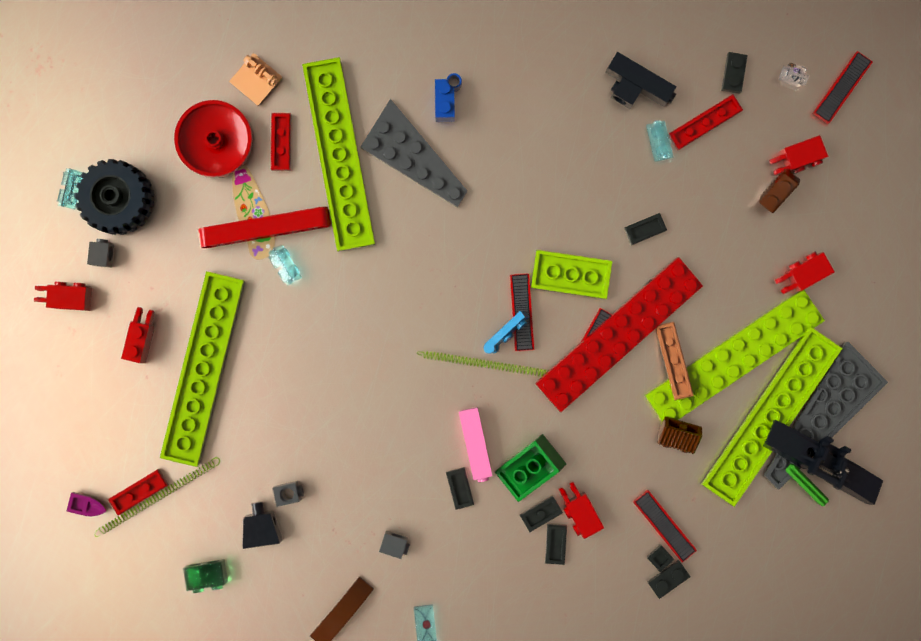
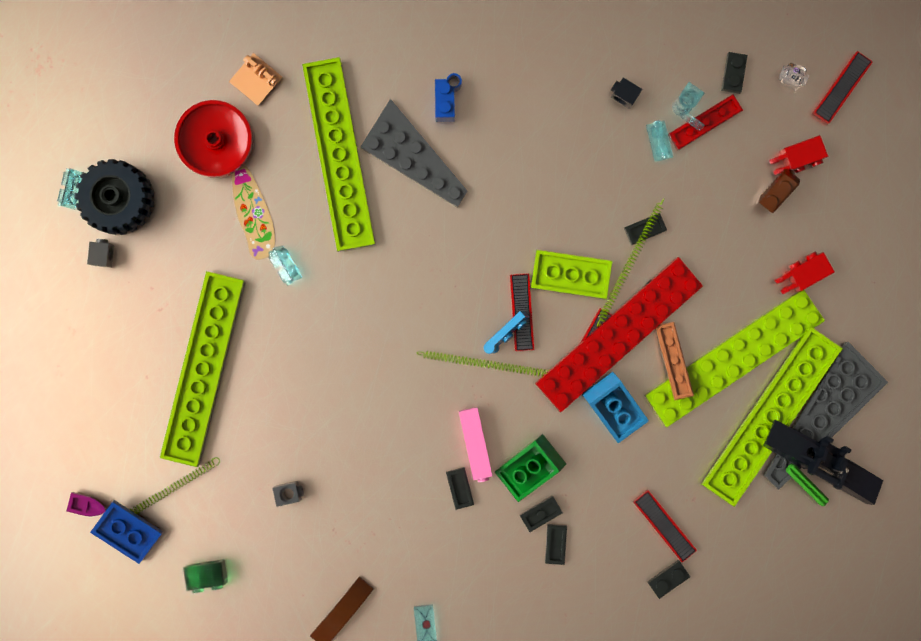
(66, 297): red hinge -> none
(126, 531): none -> blue plate
(138, 337): red hinge -> none
(138, 492): red tile -> none
(260, 528): black torso -> none
(264, 227): red beam -> none
(281, 142): red tile -> none
(394, 545): dark grey brick -> none
(582, 513): red hinge -> none
(615, 407): none -> dark azure slope
(624, 274): none -> lime piece
(652, 85): black brick -> none
(660, 558): pearl dark grey tile -> none
(679, 435): reddish brown brick -> none
(690, 95): none -> clear light blue piece

